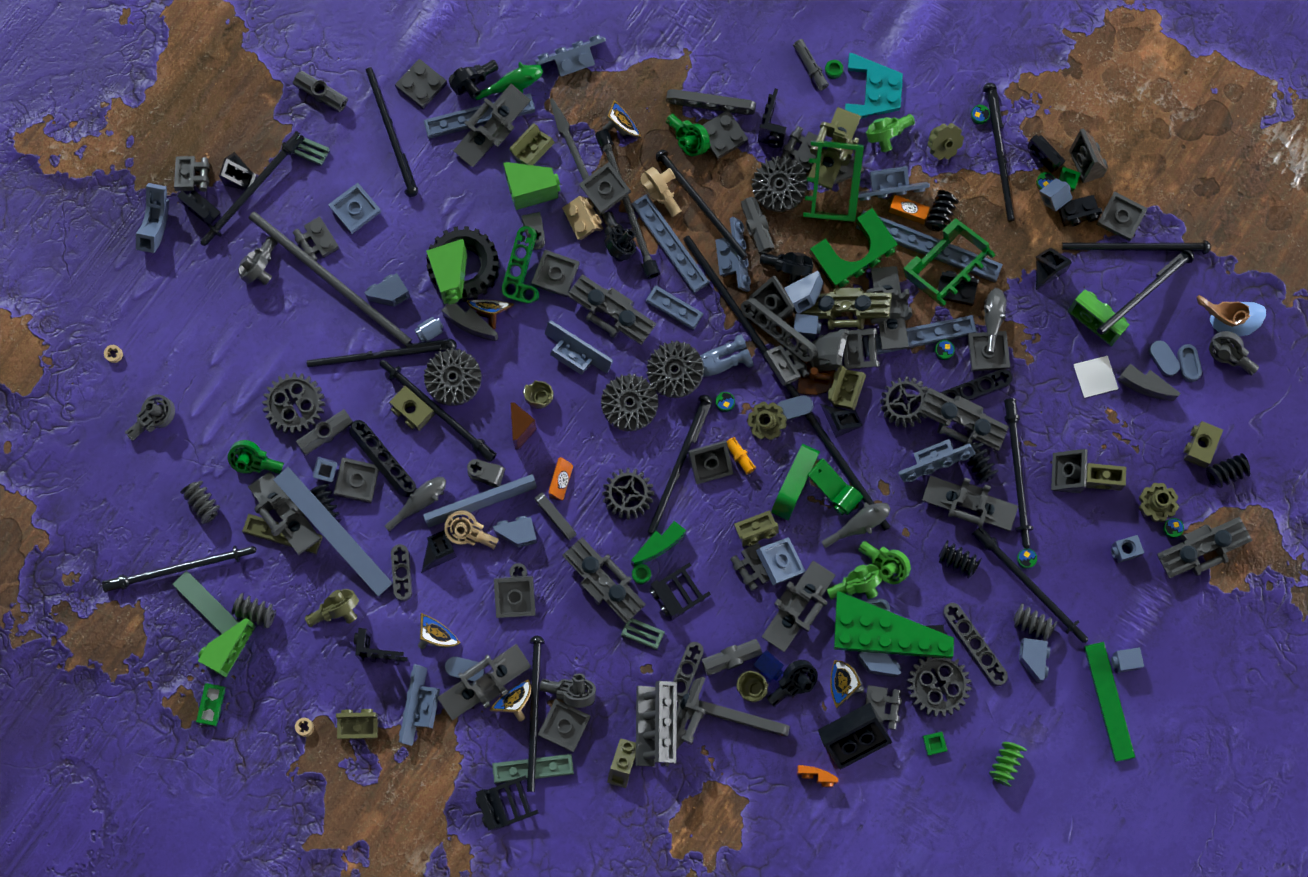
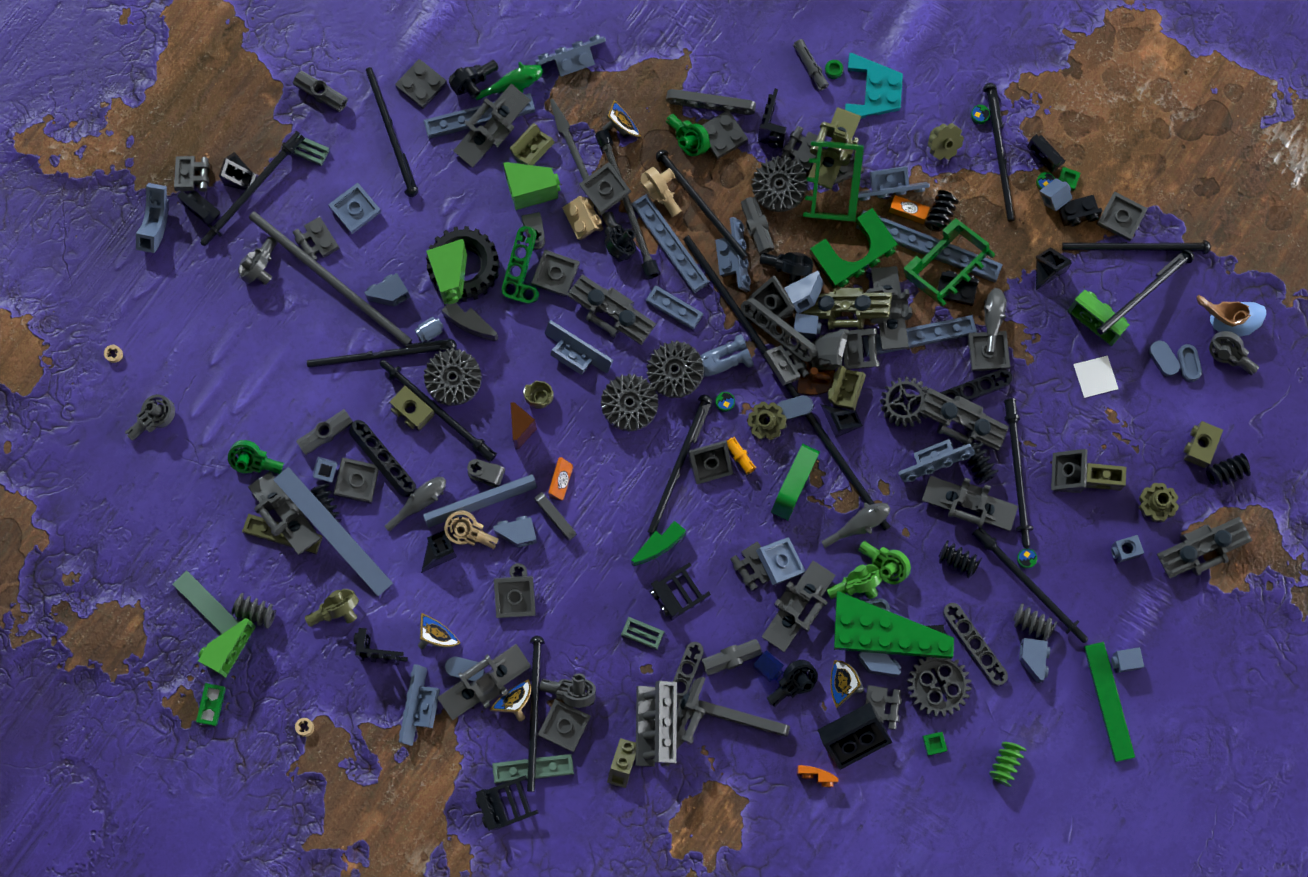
(123, 582): black bar -> none
(200, 501): dark grey piece -> none
(278, 411): dark grey gear -> none
(357, 725): olive bracket -> none
(405, 558): dark grey beam -> none
(489, 309): shield -> none
(599, 584): dark grey piece -> none
(621, 490): dark grey gear -> none
(641, 574): green tile -> none
(752, 686): olive hair -> none
(756, 528): olive bracket -> none
(835, 489): green door -> none
(886, 128): bright green pin -> none
(944, 350): tile -> none
(1087, 157): dark grey slope -> none
(1148, 384): dark grey slope -> none
(1173, 528): tile -> none

